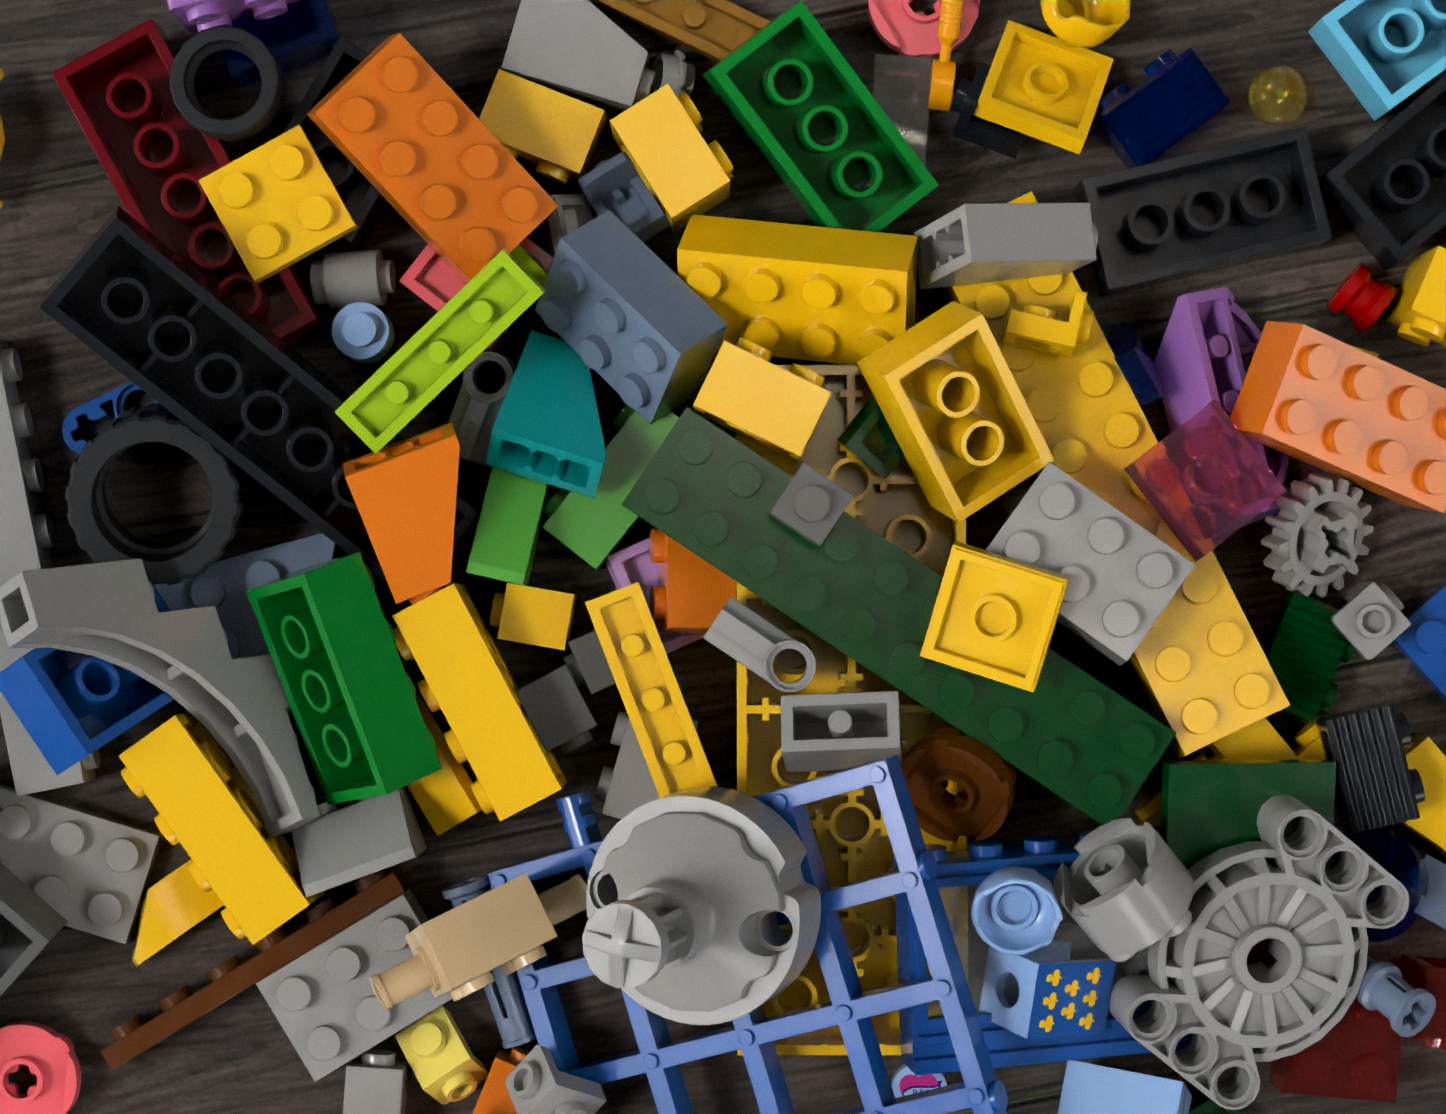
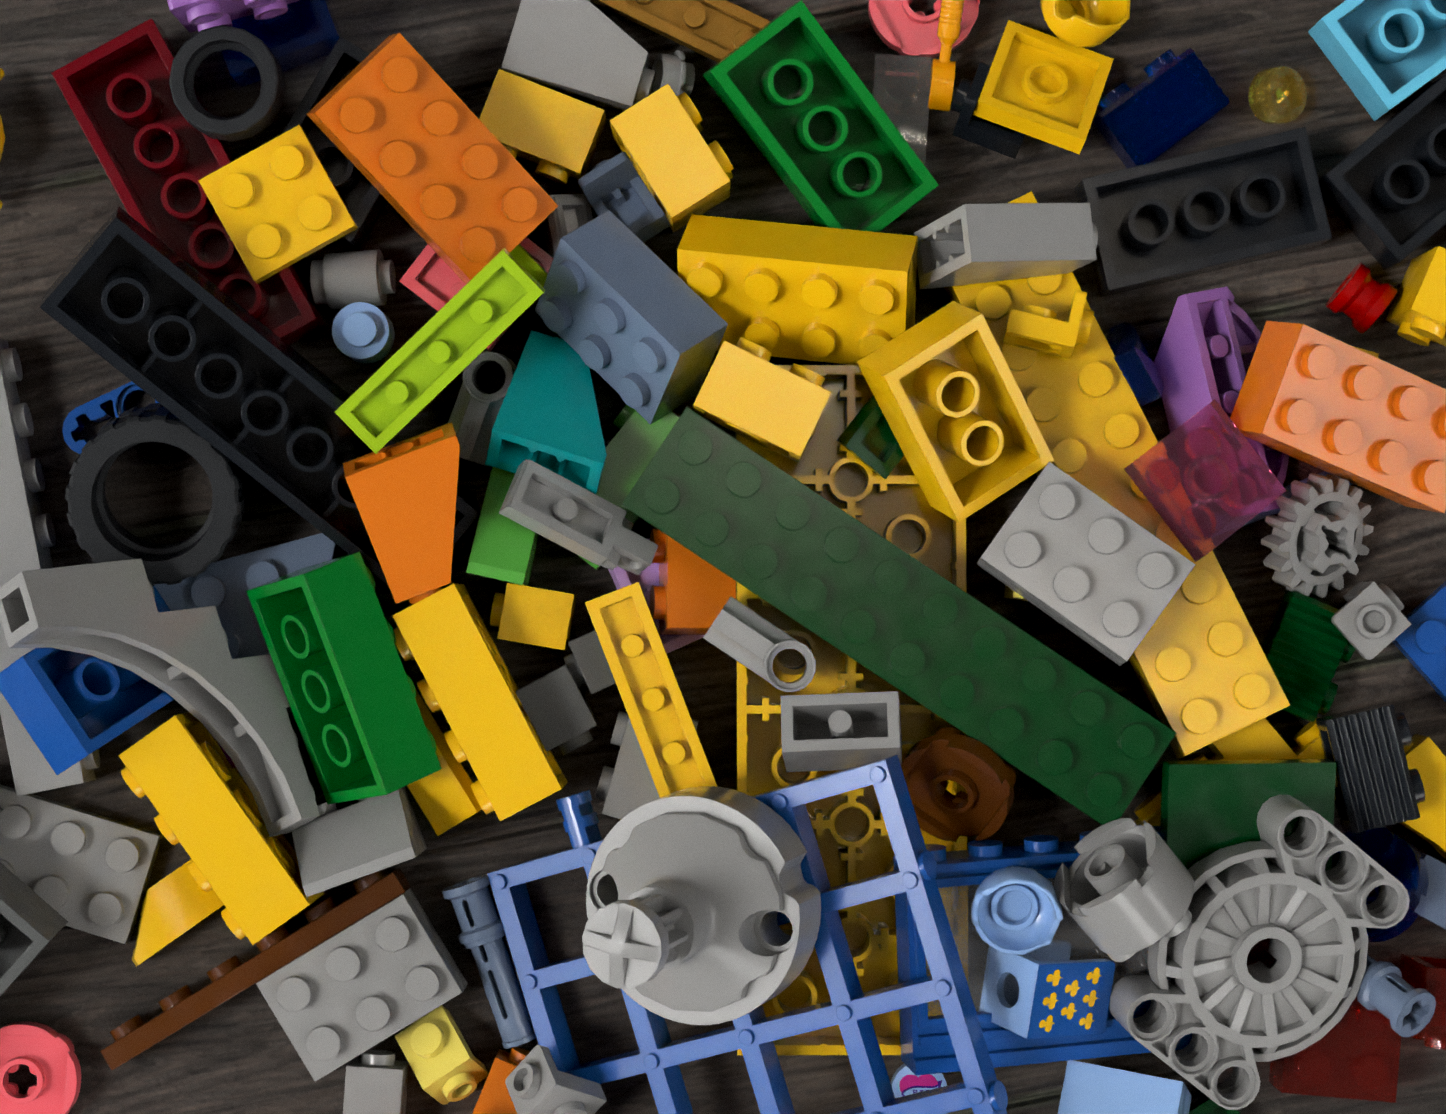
(472, 939): tan brick -> none
(575, 519): none -> light grey hinge
(811, 505): dark grey brick -> none
(994, 616): yellow tile -> none

